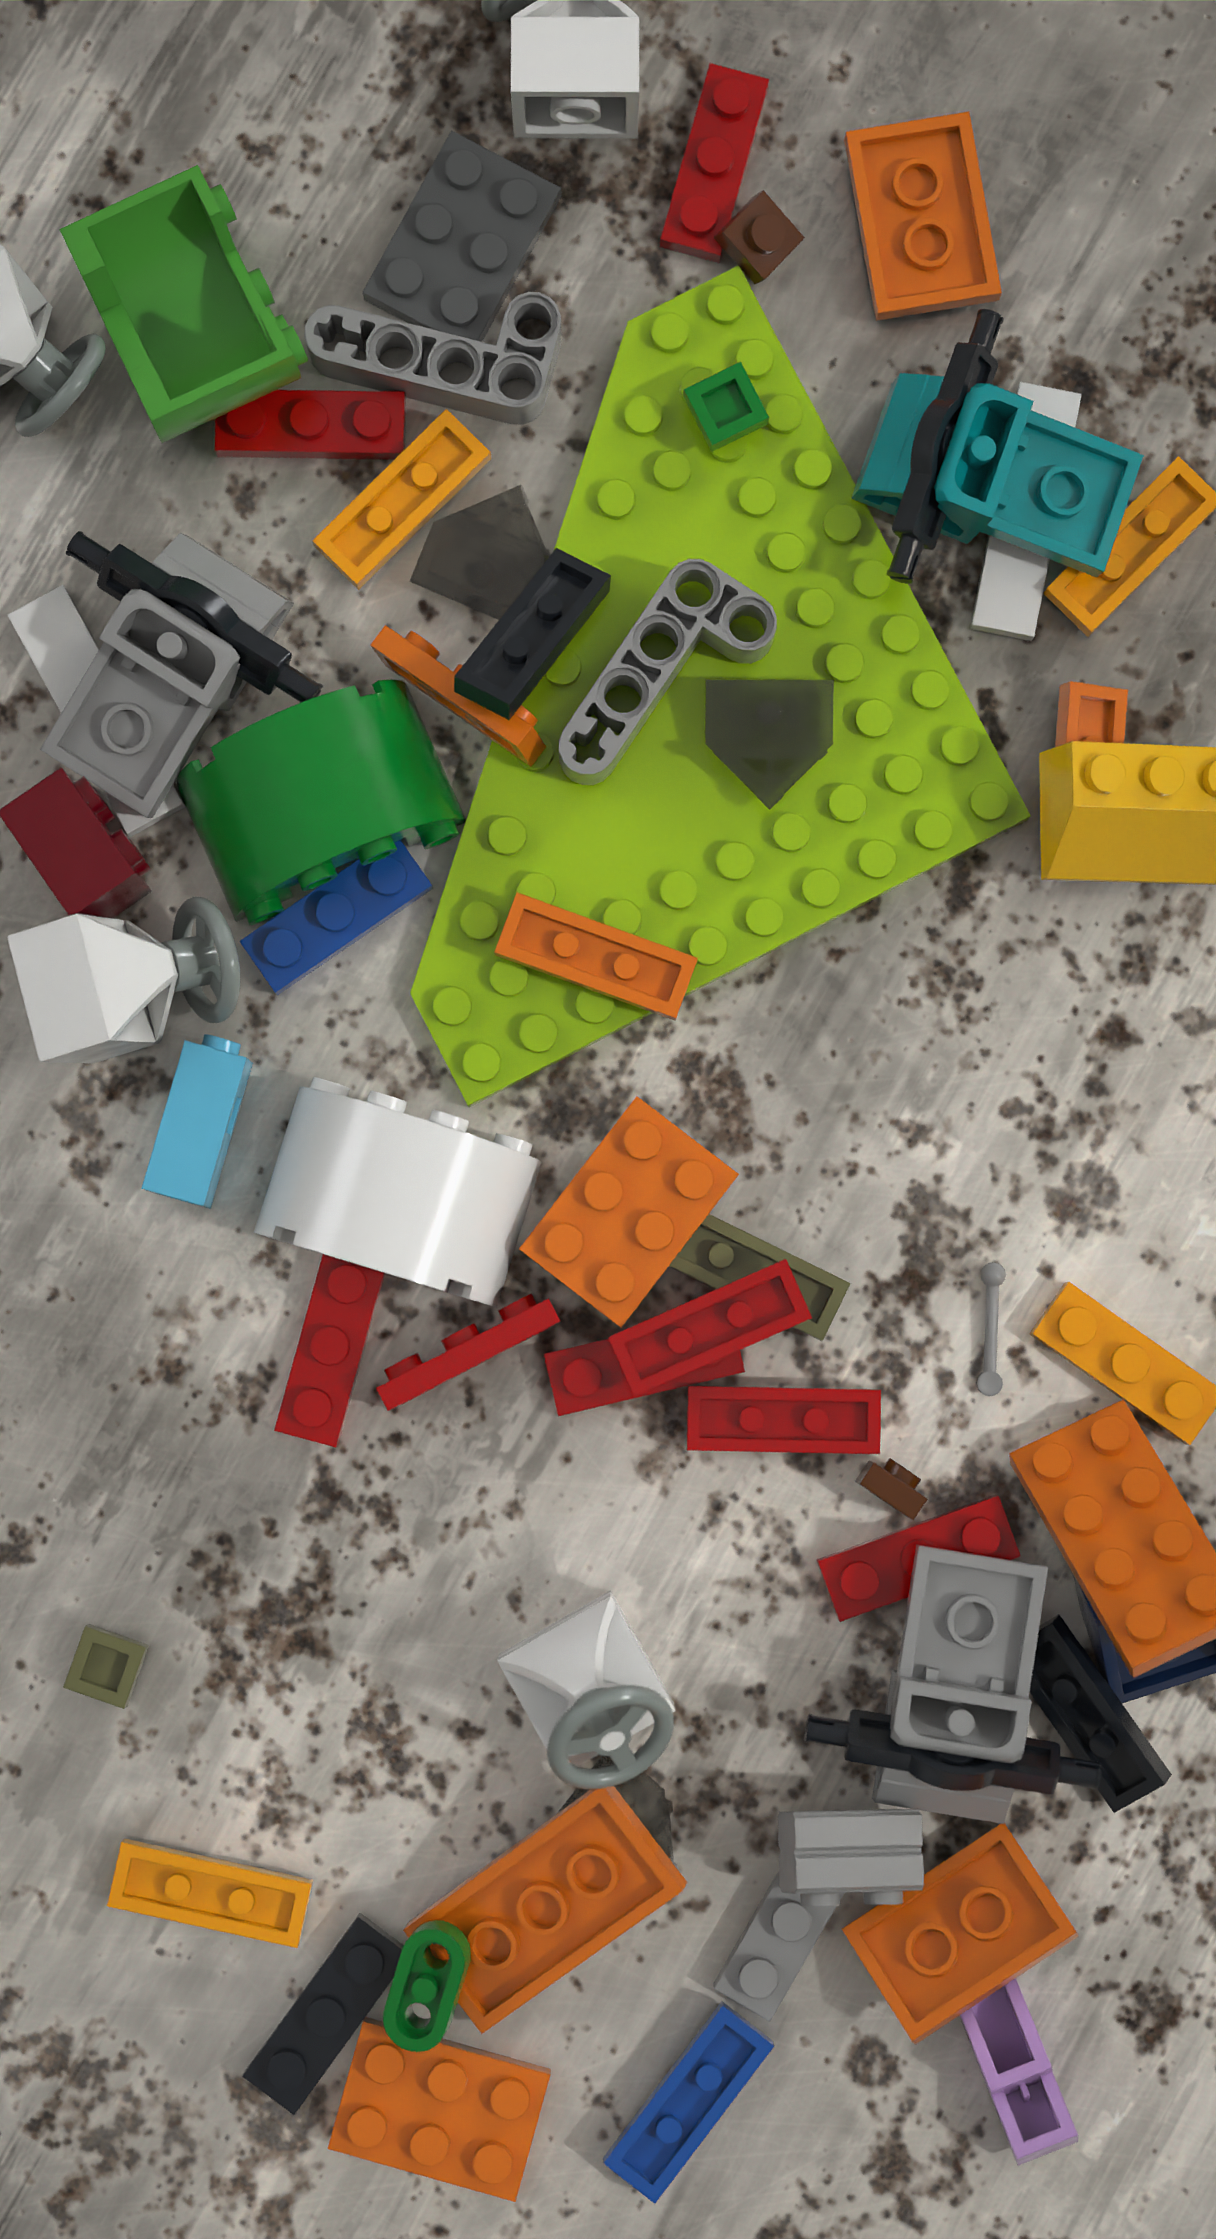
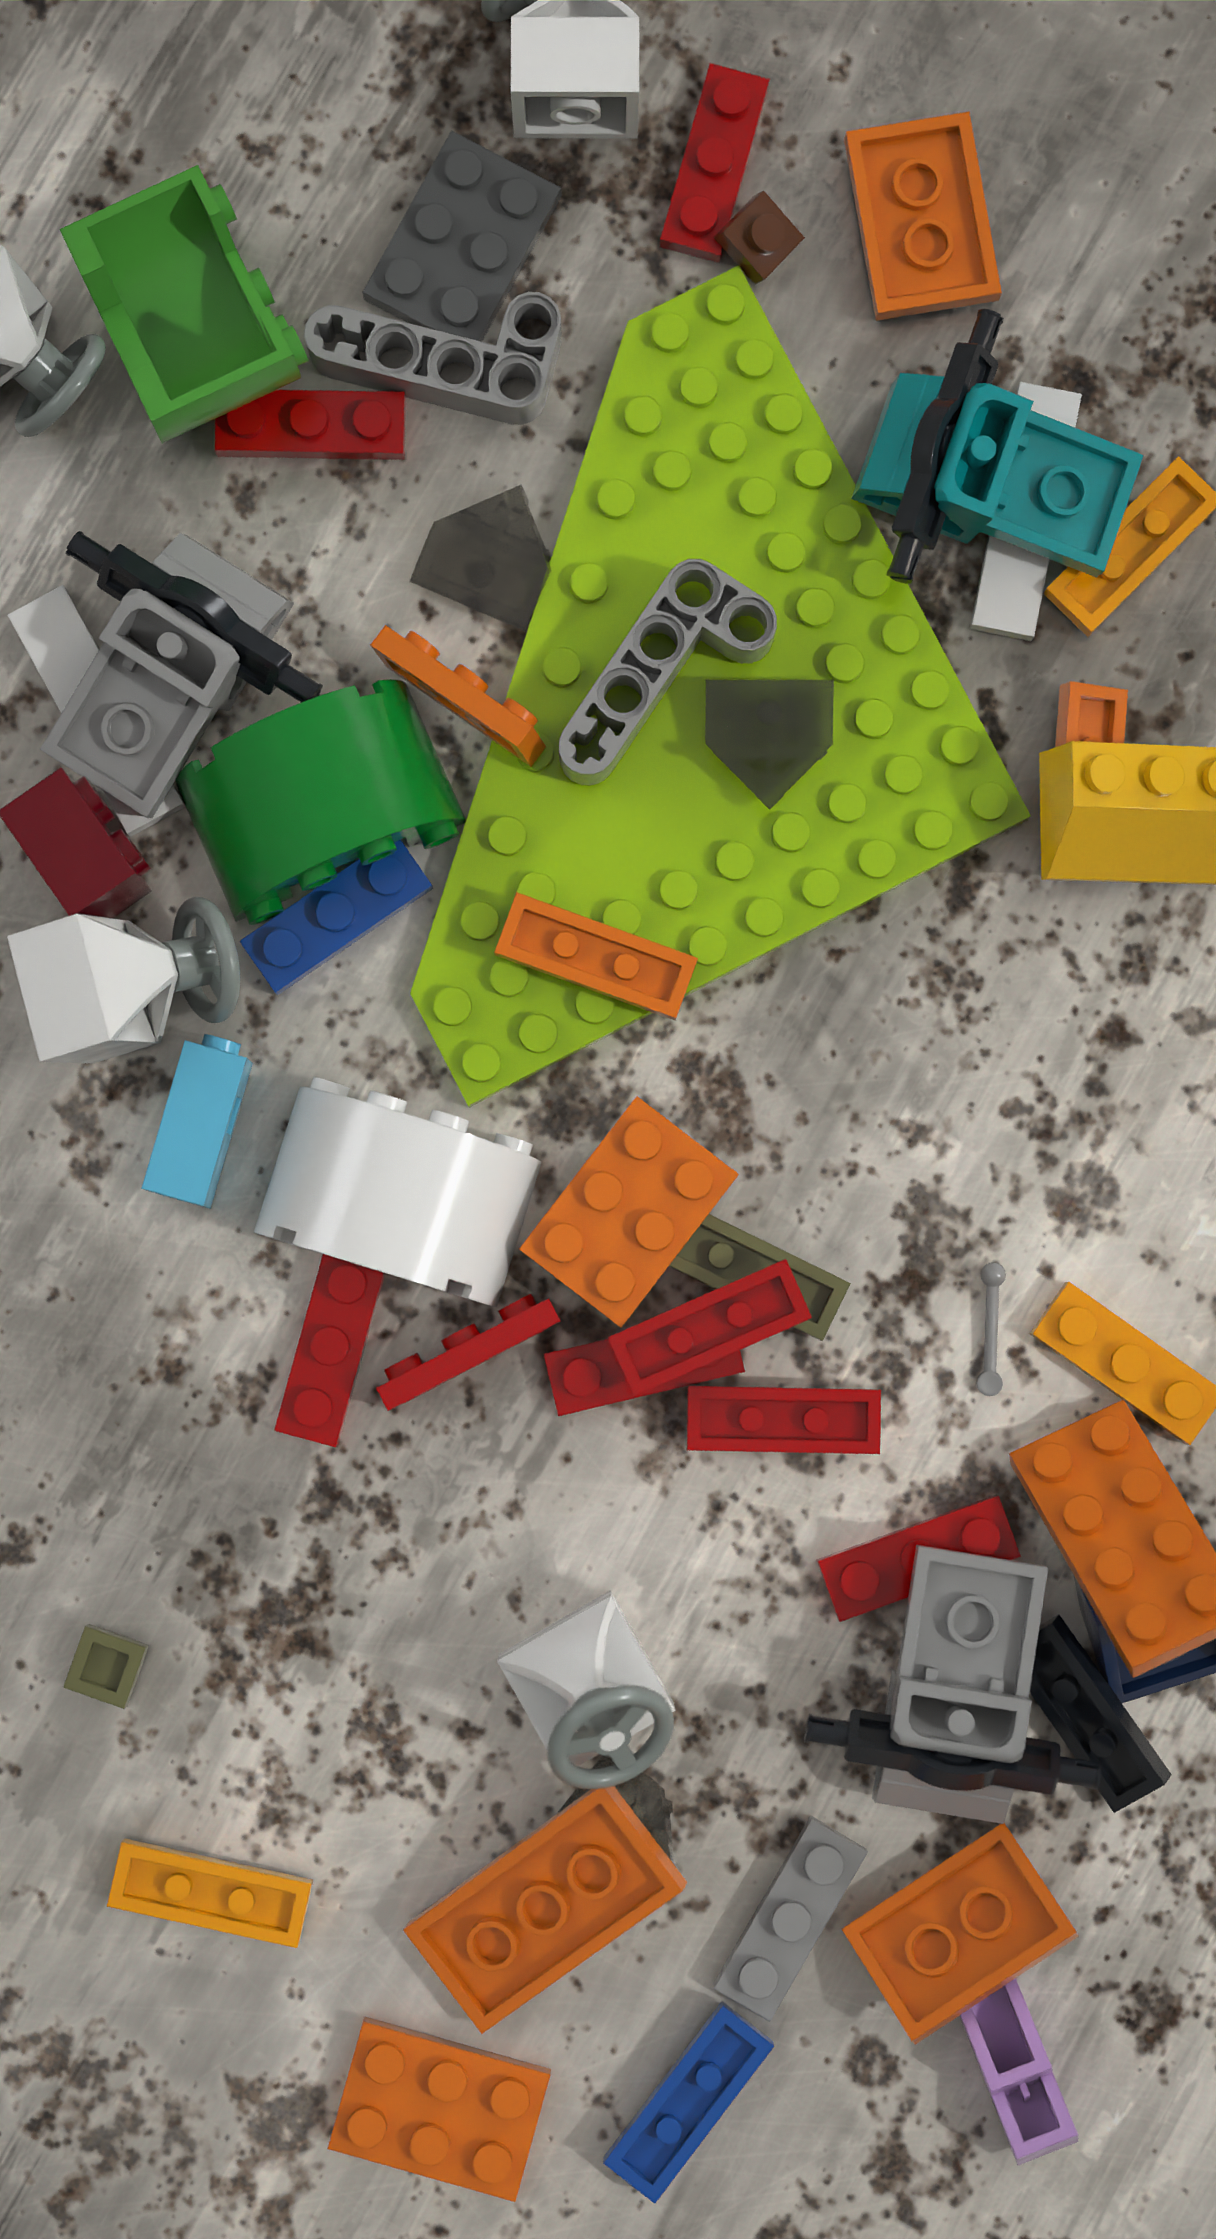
(325, 2014): black plate -> none
(402, 499): light orange plate -> none
(429, 1982): green plate -> none
(532, 633): black plate -> none
(726, 406): green plate -> none
(850, 1853): light grey brick -> none
(894, 1486): reddish brown plate -> none

